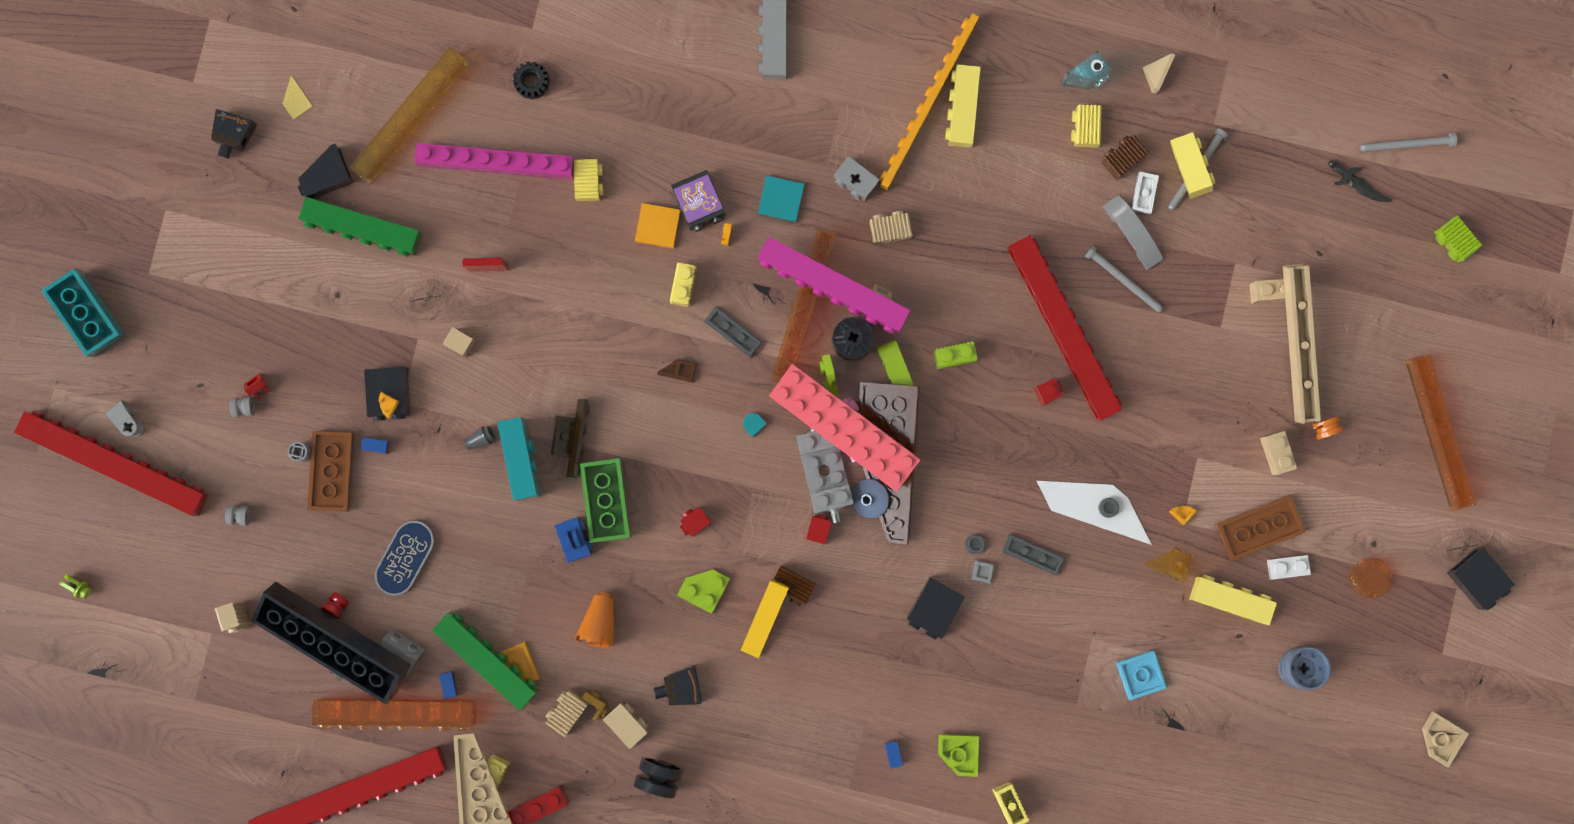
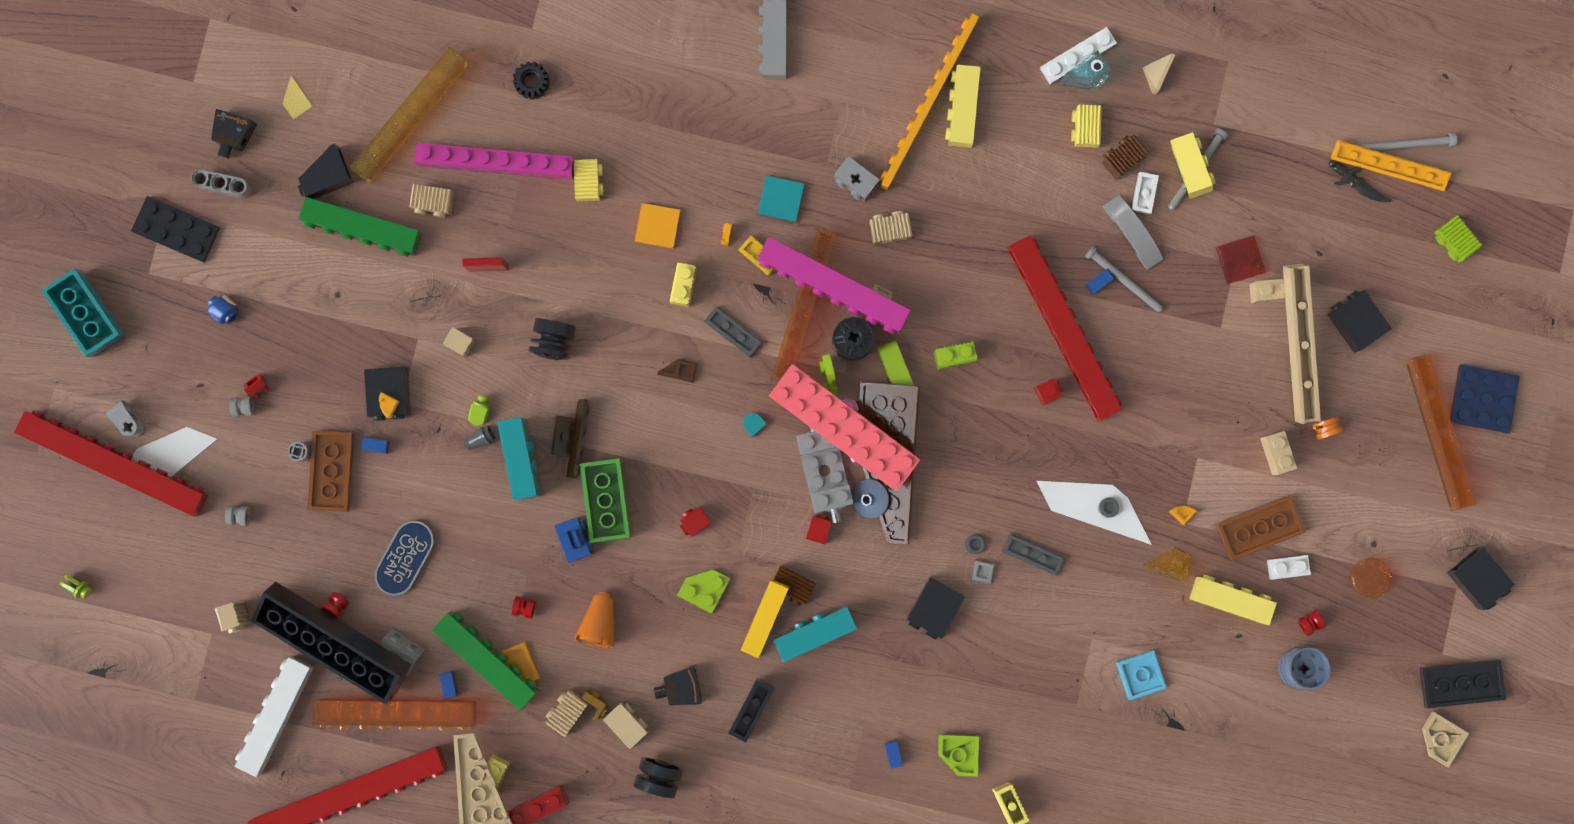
(174, 450): none -> white sticker
(175, 229): none -> black plate
(213, 180): none -> light grey beam
(222, 309): none -> blue head
(274, 716): none -> white brick
(431, 200): none -> tan brick
(479, 411): none -> lime arm
(523, 607): none -> red wheel
(552, 339): none -> black wheel
(699, 201): panel -> none
(751, 250): none -> yellow plate
(751, 710): none -> black brick
(814, 633): none -> teal brick
(1066, 61): none -> white plate
(1099, 281): none -> blue piece
(1240, 260): none -> clear red tile
(1311, 623): none -> red wheel
(1358, 320): none -> black brick
(1390, 165): none -> light orange tile
(1462, 683): none -> black plate
(1484, 399): none -> dark blue plate

